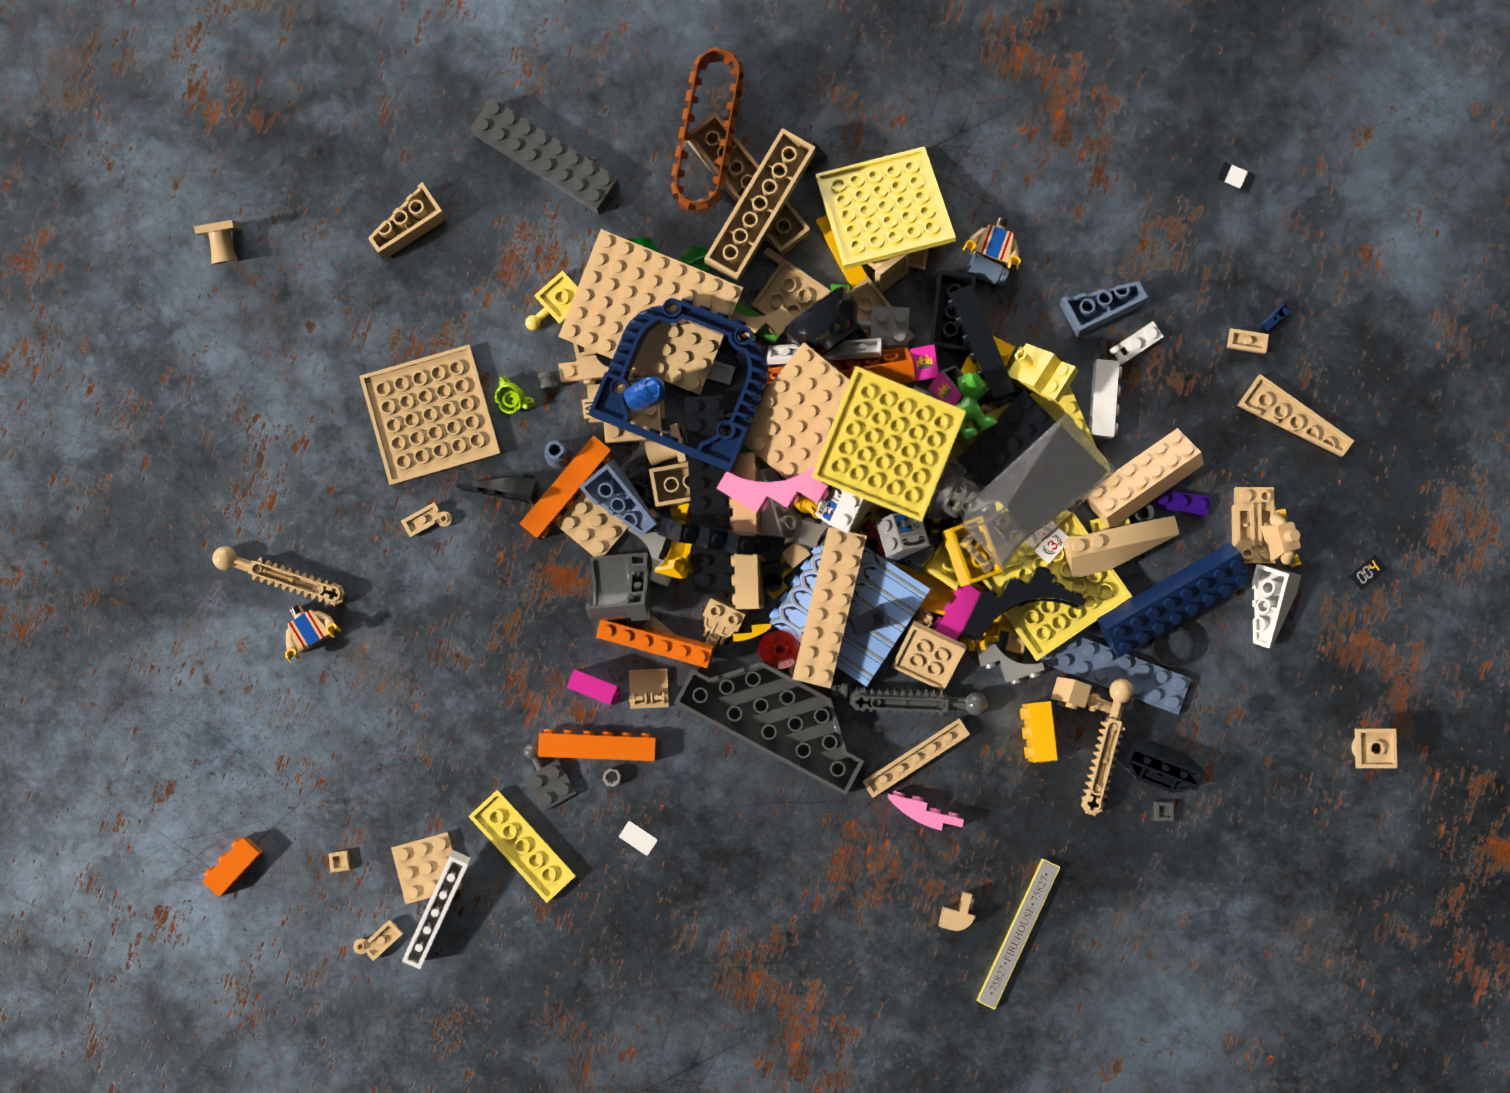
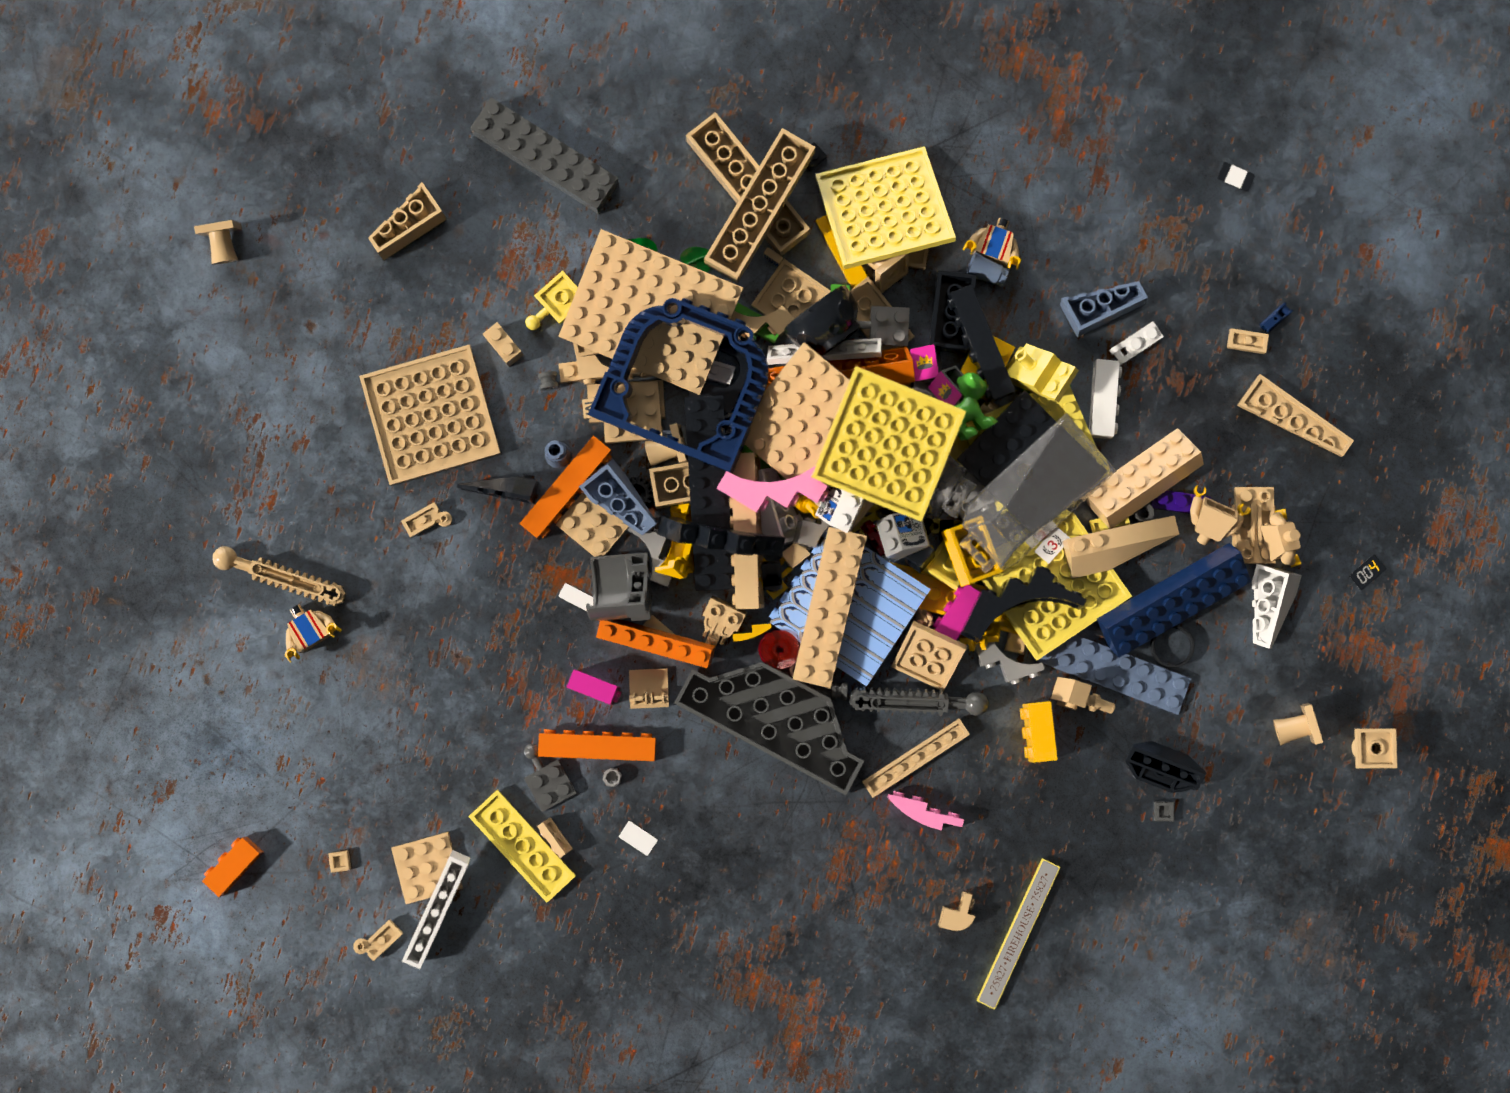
(503, 344): none -> tan piece
(506, 391): lime hair -> none
(555, 838): none -> tan plate
(575, 596): none -> white sticker
(645, 393): blue piece -> none
(711, 56): dark orange piece -> none
(869, 619): black torso -> none
(1121, 692): tan gear -> none
(1214, 519): none -> tan torso
(1298, 727): none -> tan plant

